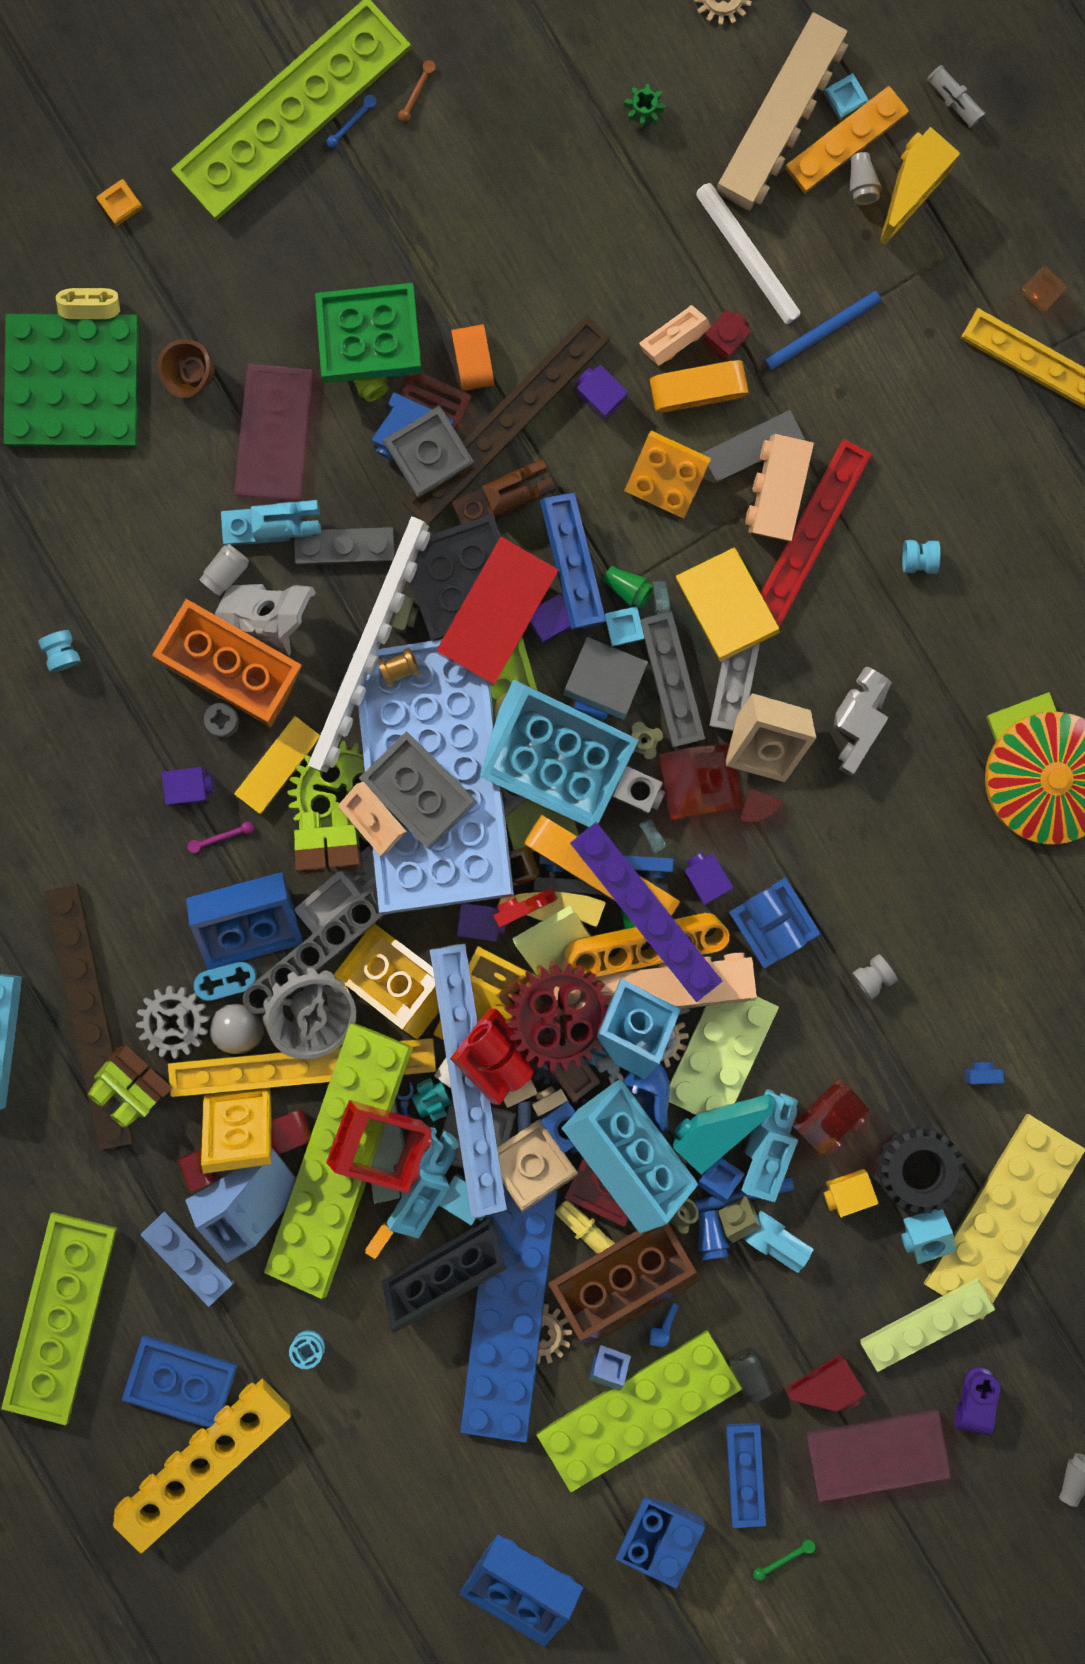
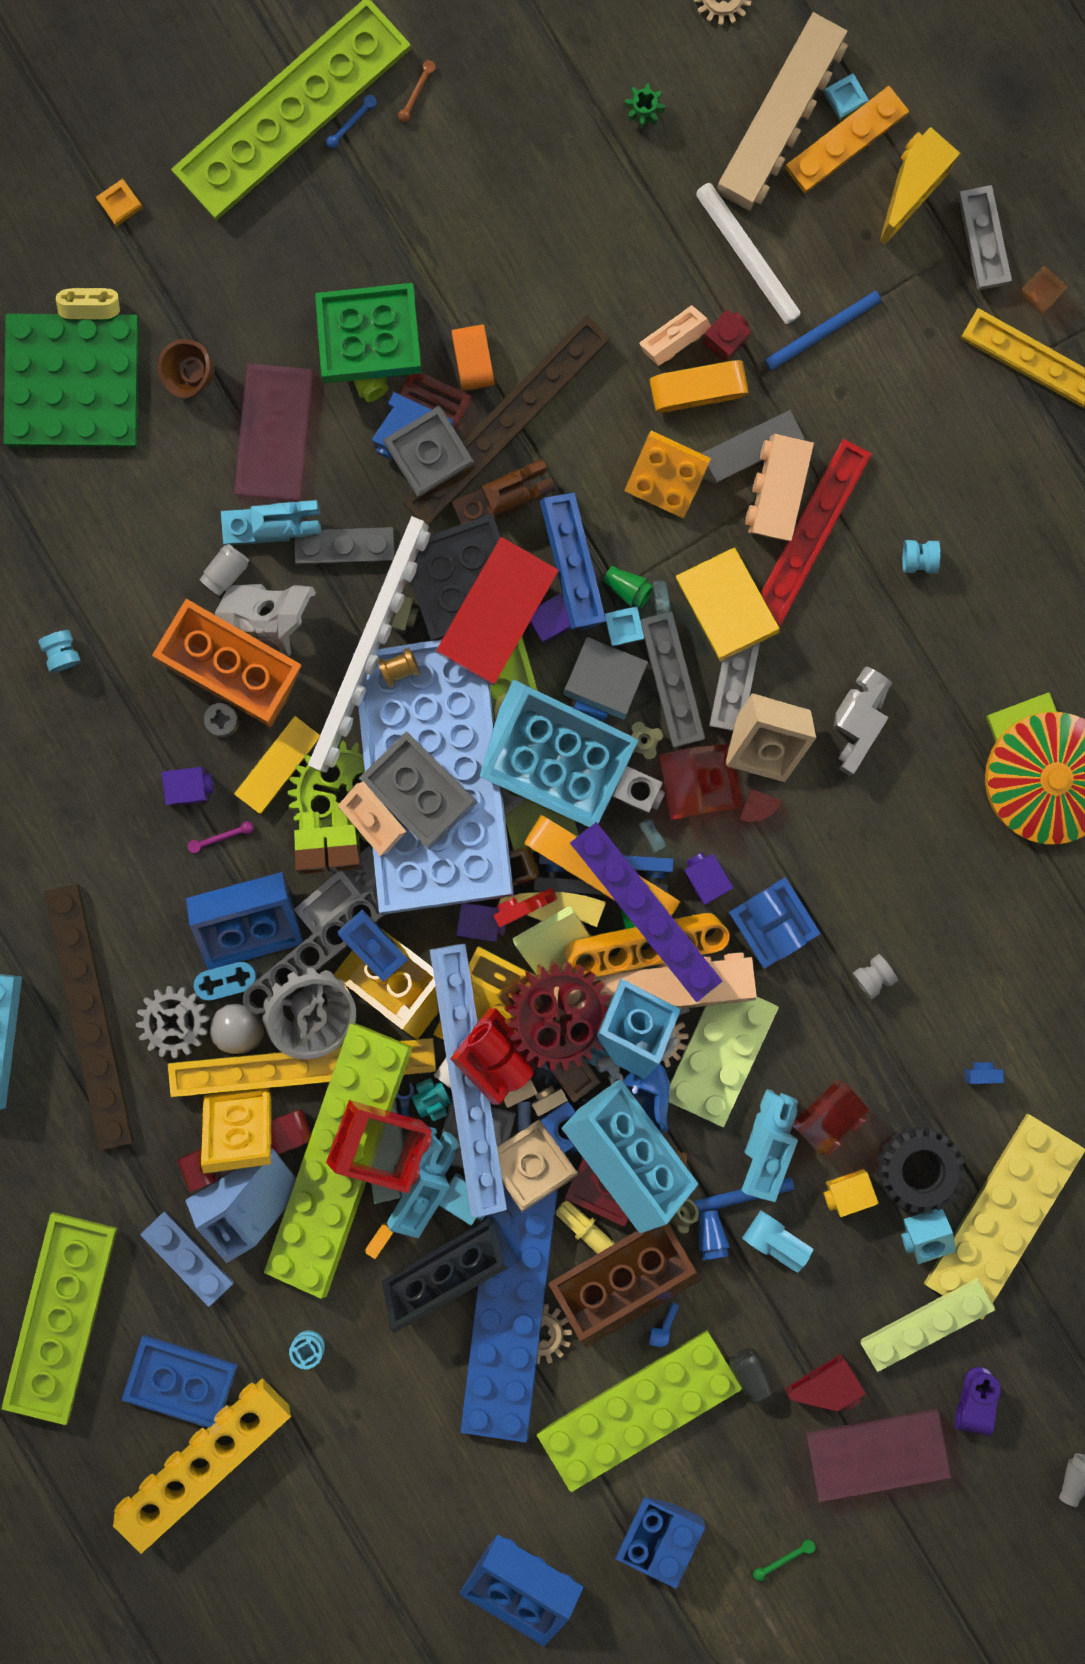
(130, 1083): lime hips -> none
(372, 945): none -> blue plate
(600, 392): dark purple brick -> none
(609, 1367): plate -> none
(718, 1130): teal slope -> none
(721, 1180): blue plate -> none
(739, 1219): olive plate -> none
(745, 1475): blue plate -> none
(863, 180): light grey cone -> none
(955, 96): light grey pin -> none
(984, 237): none -> light grey plate

